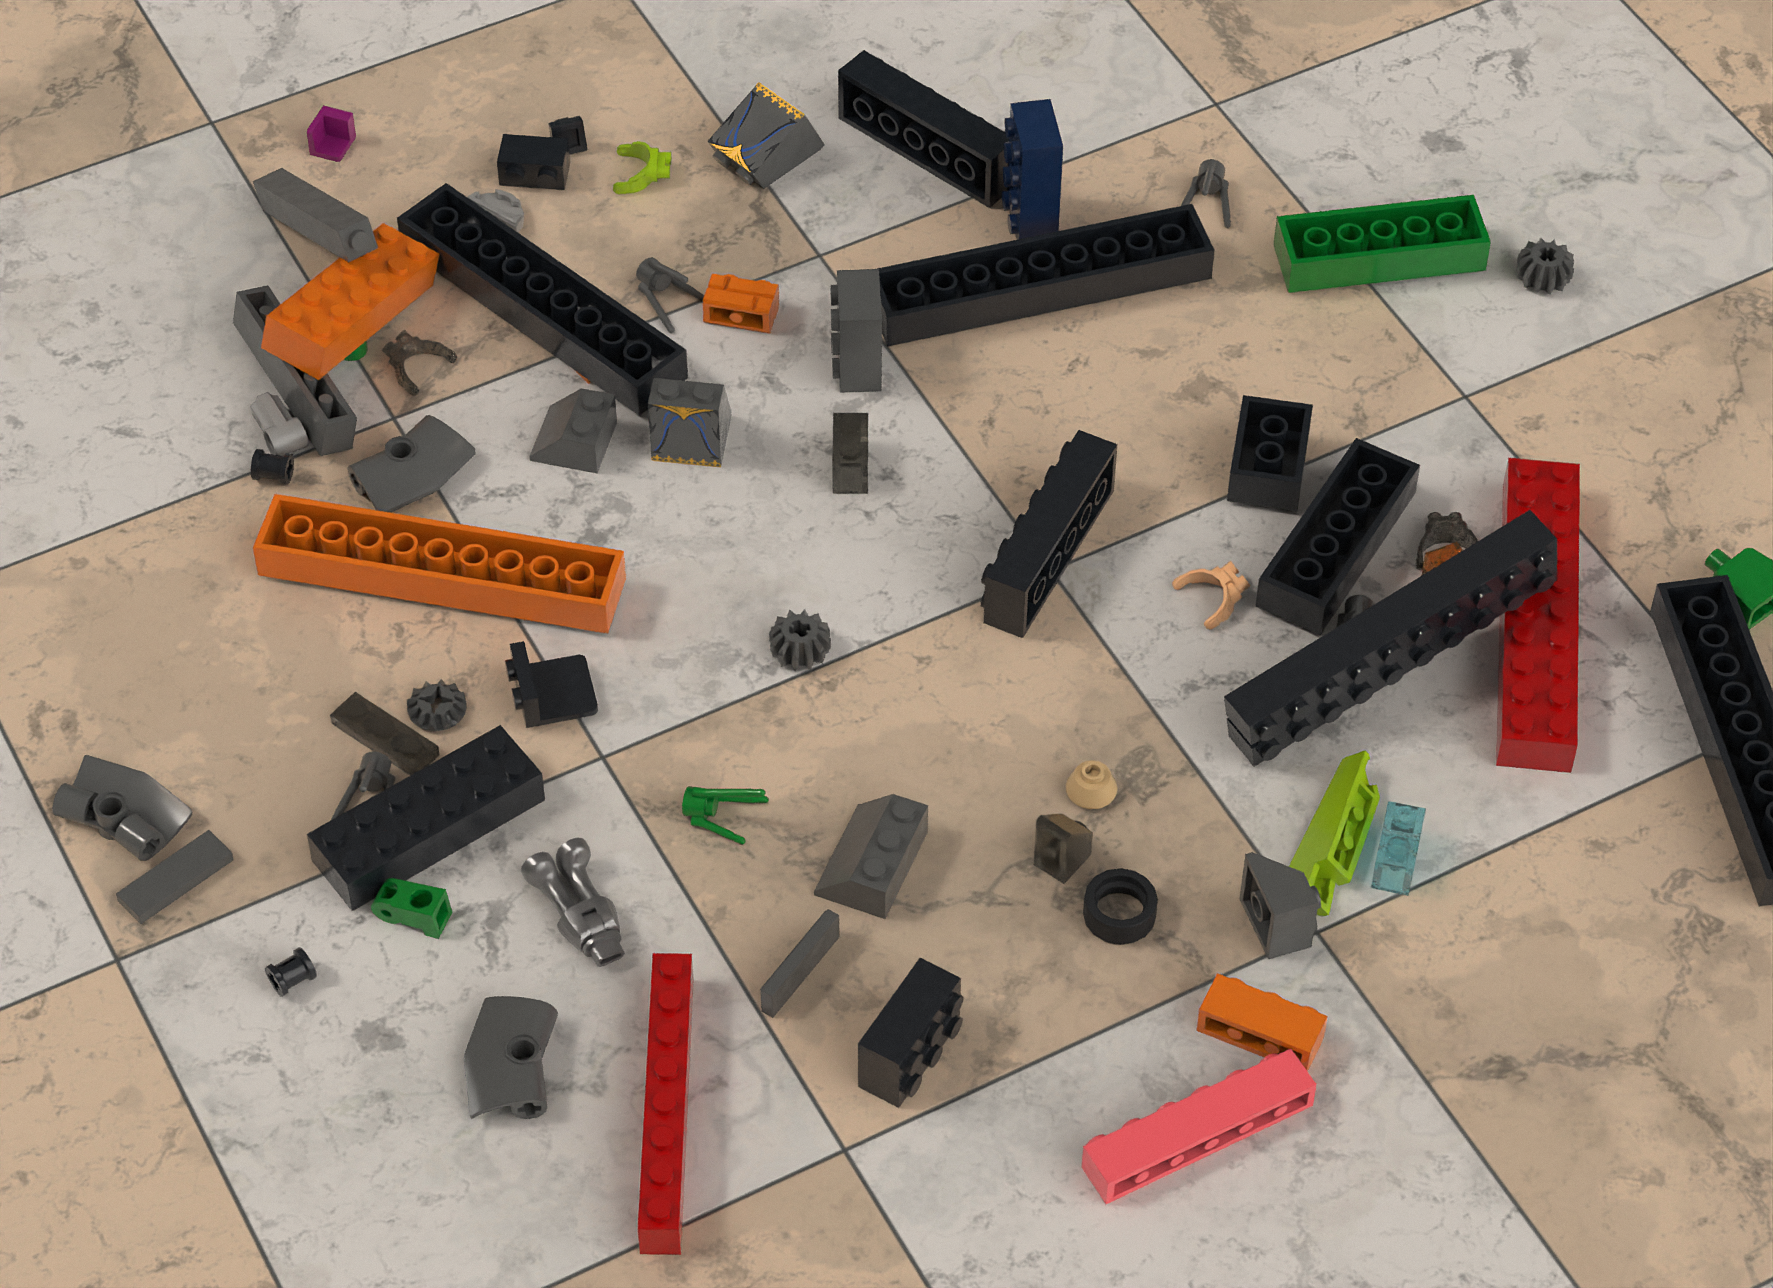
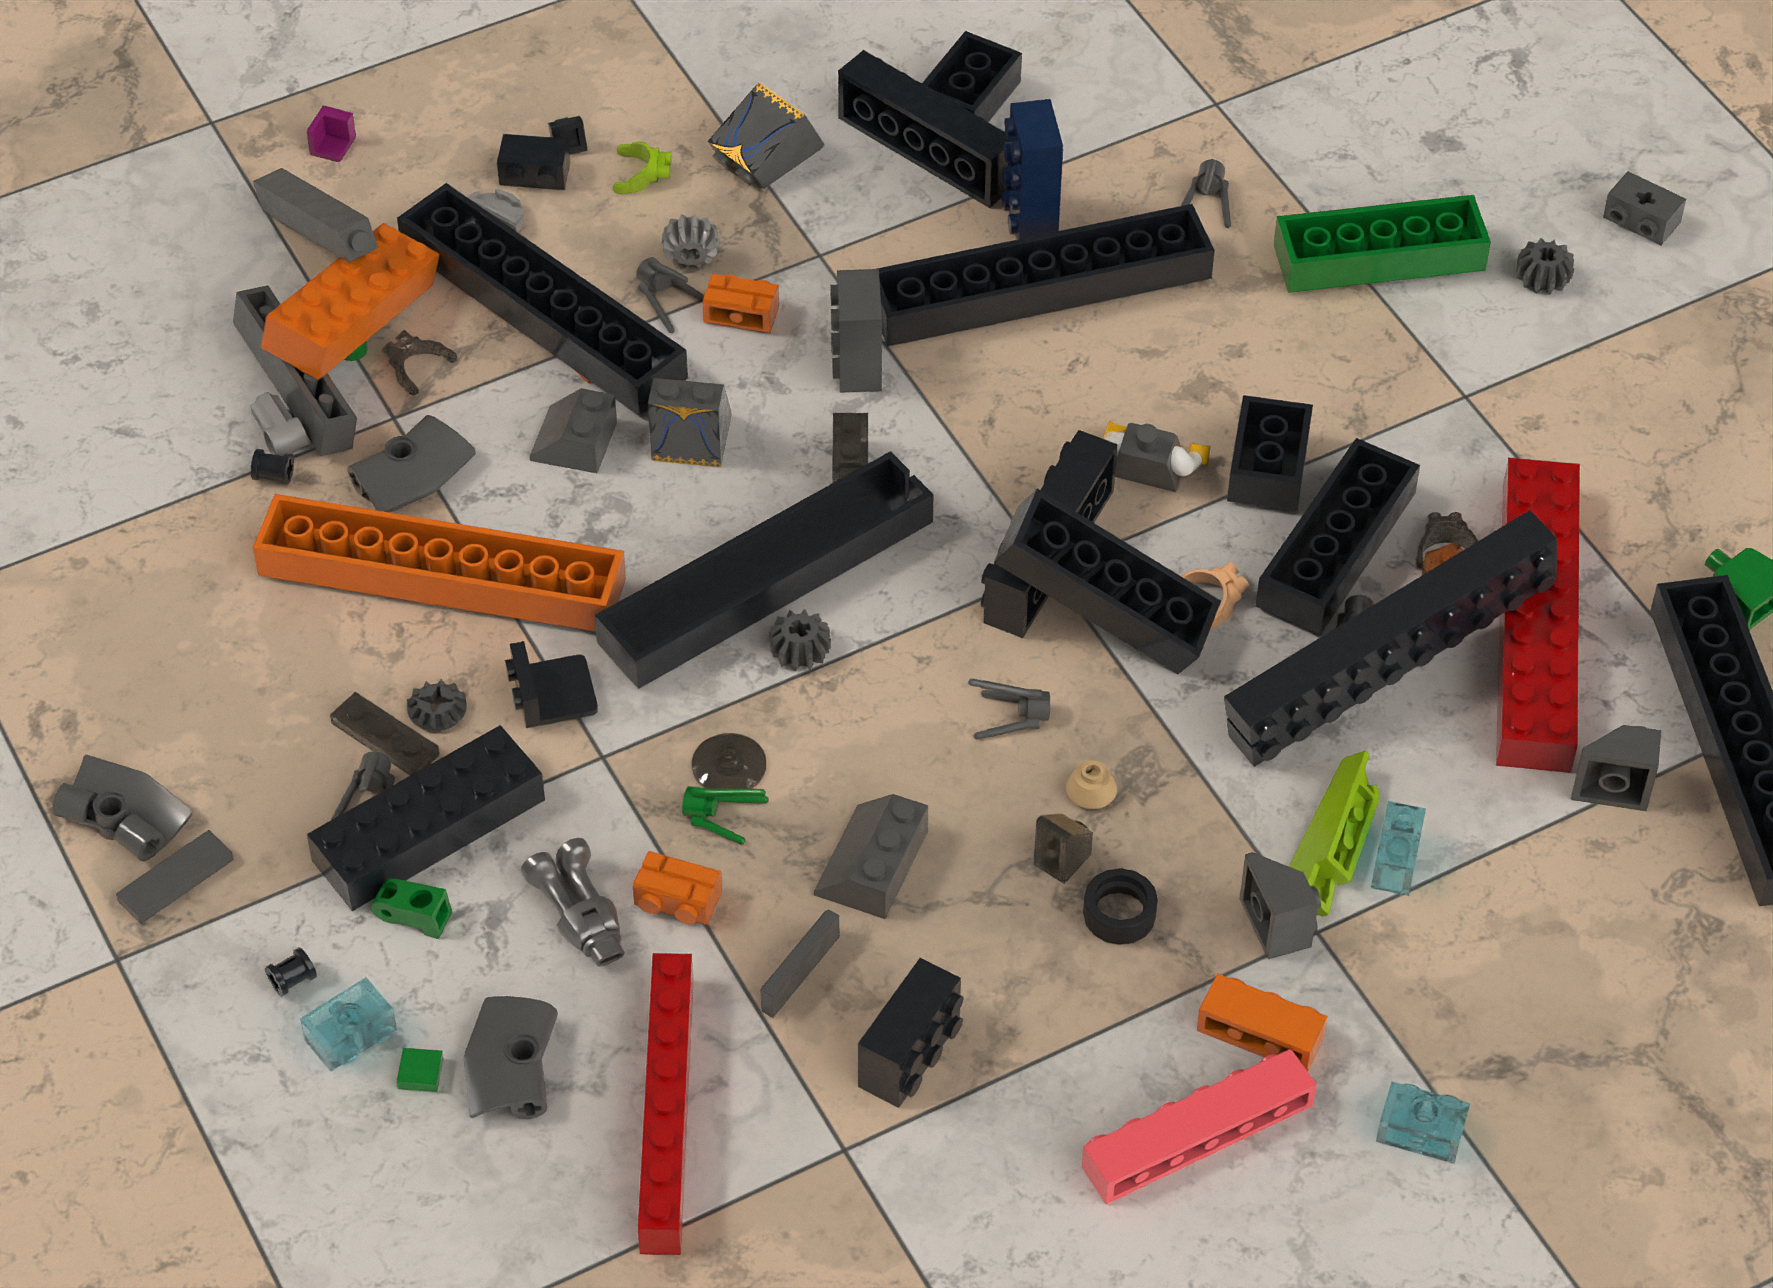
(358, 1007): none -> clear light blue brick
(420, 1069): none -> green tile
(677, 888): none -> orange brick
(690, 241): none -> light grey gear
(740, 771): none -> clear smoke dish
(763, 569): none -> black piece
(977, 74): none -> black brick
(1032, 704): none -> dark grey plant
(1107, 581): none -> black brick
(1153, 455): none -> dark grey torso
(1432, 1138): none -> clear light blue brick
(1619, 768): none -> dark grey slope
(1644, 208): none -> dark grey brick

